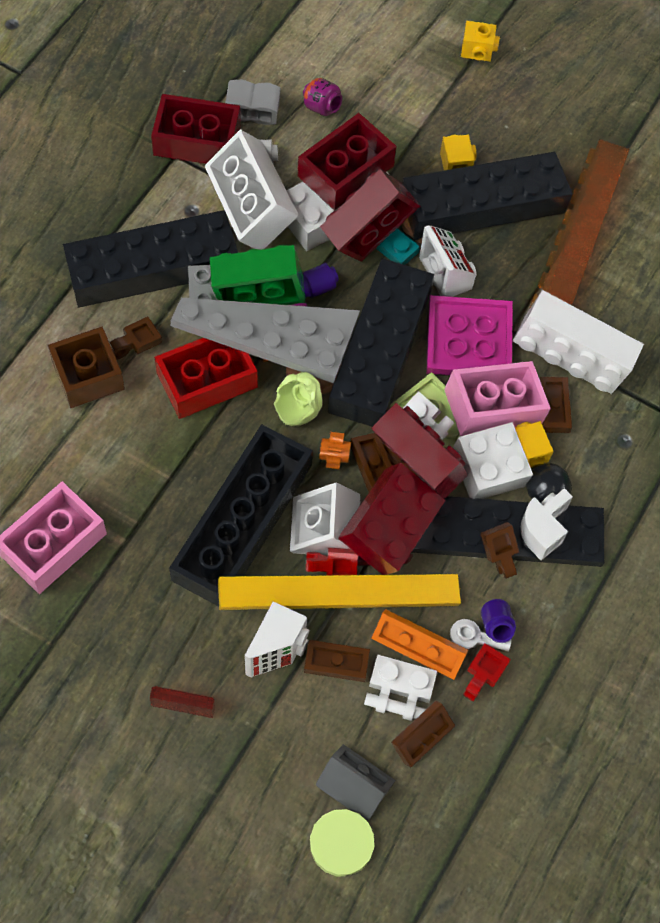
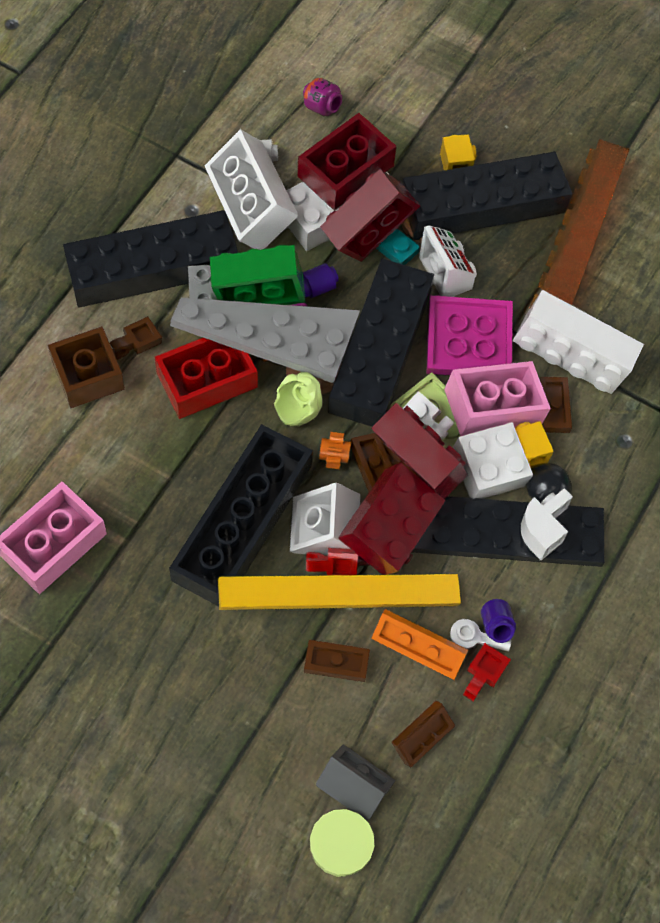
(182, 702): clear red tile -> none
(193, 128): dark red brick -> none
(256, 101): light grey brick -> none
(277, 641): white slope -> none
(400, 679): white plate -> none
(479, 41): yellow brick -> none
(500, 546): reddish brown plate -> none

